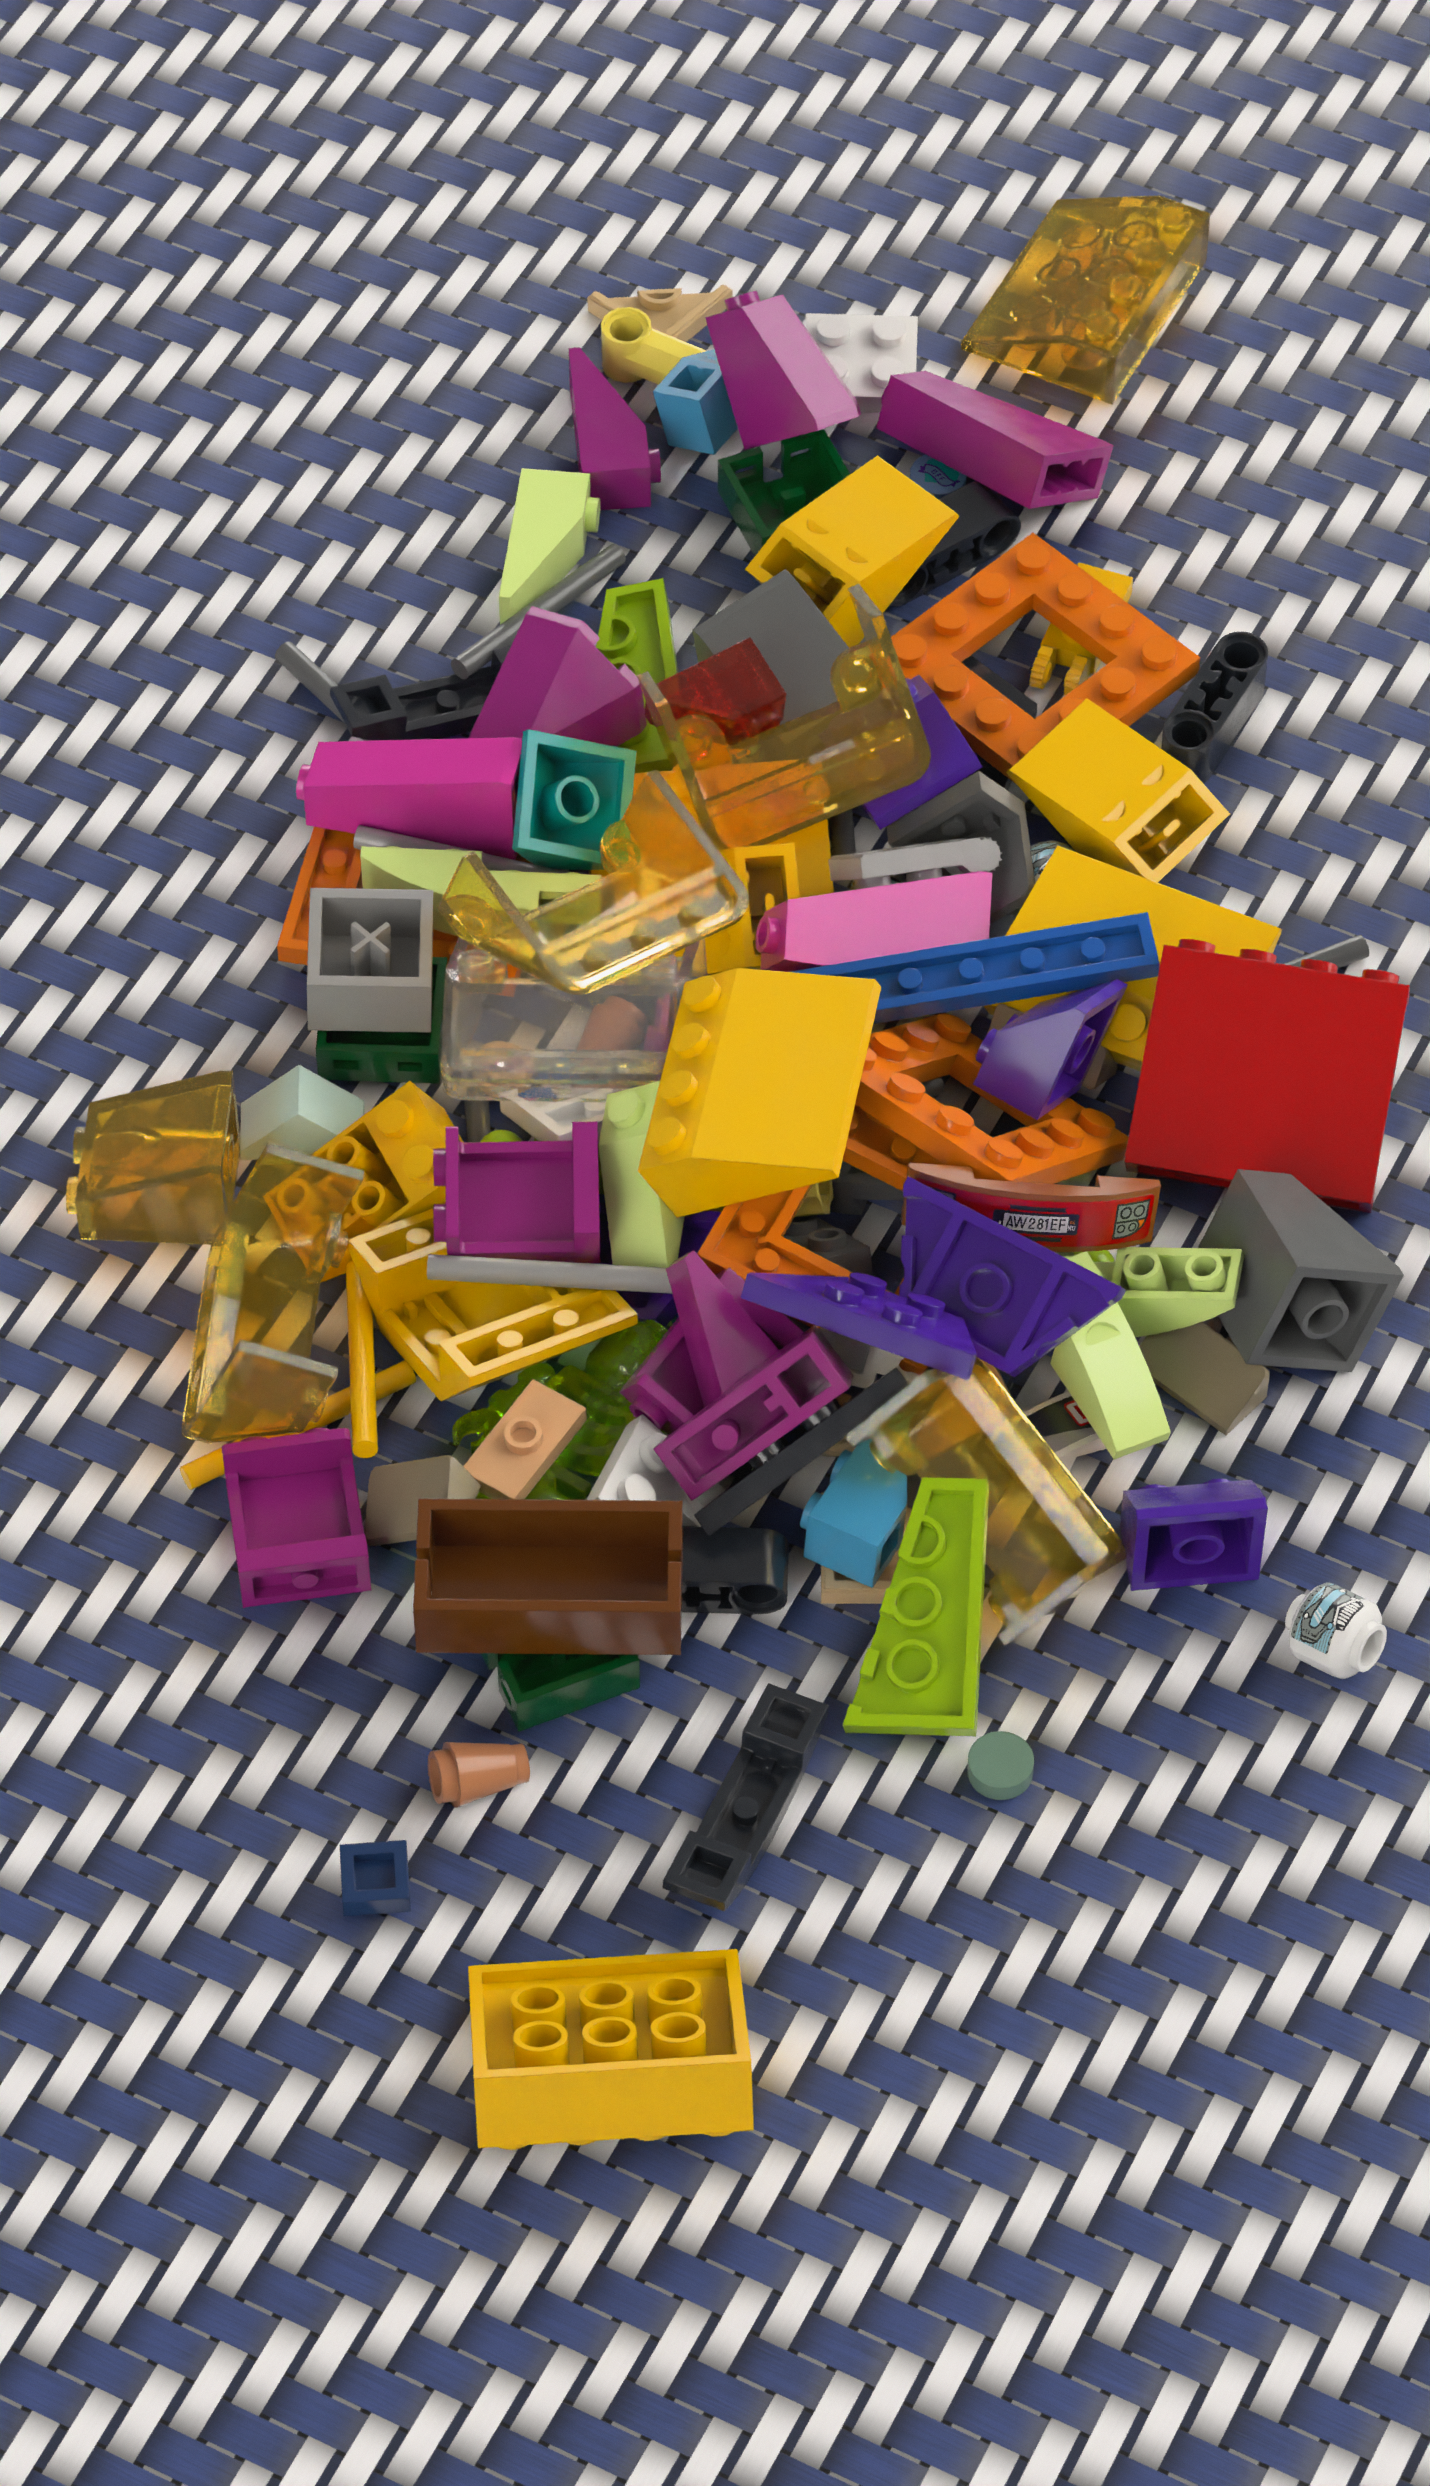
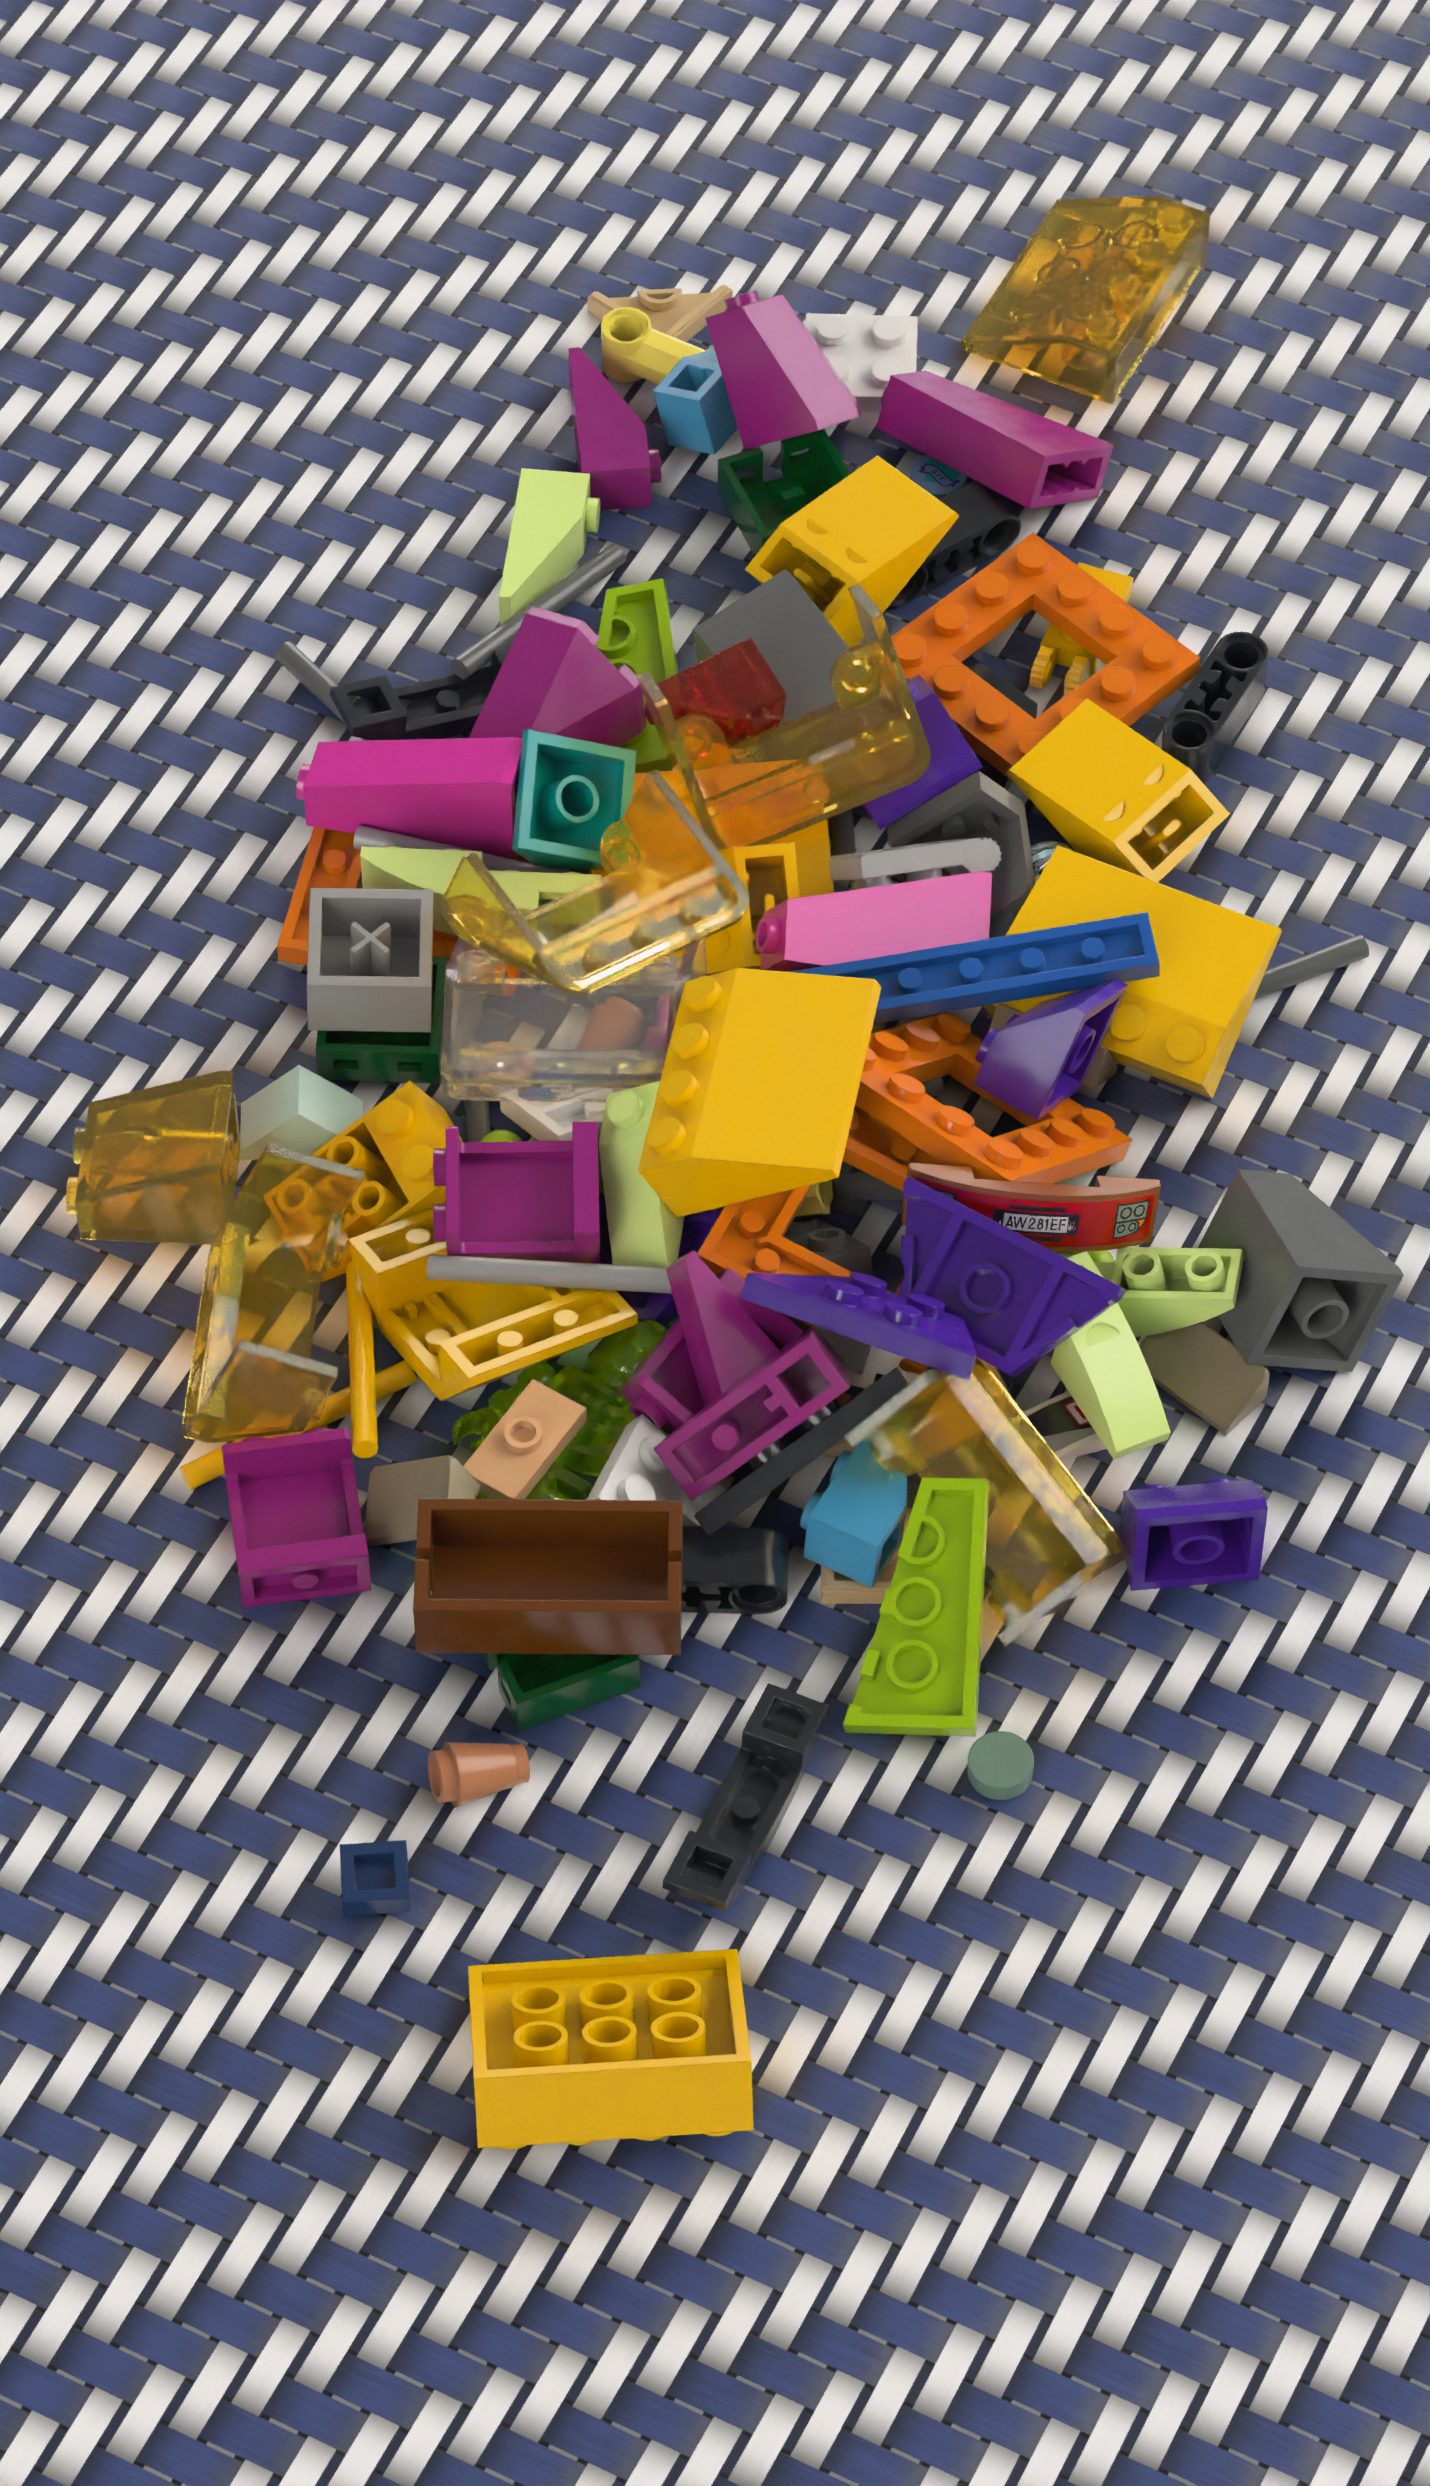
(1267, 1072): red panel -> none
(1335, 1630): white head -> none

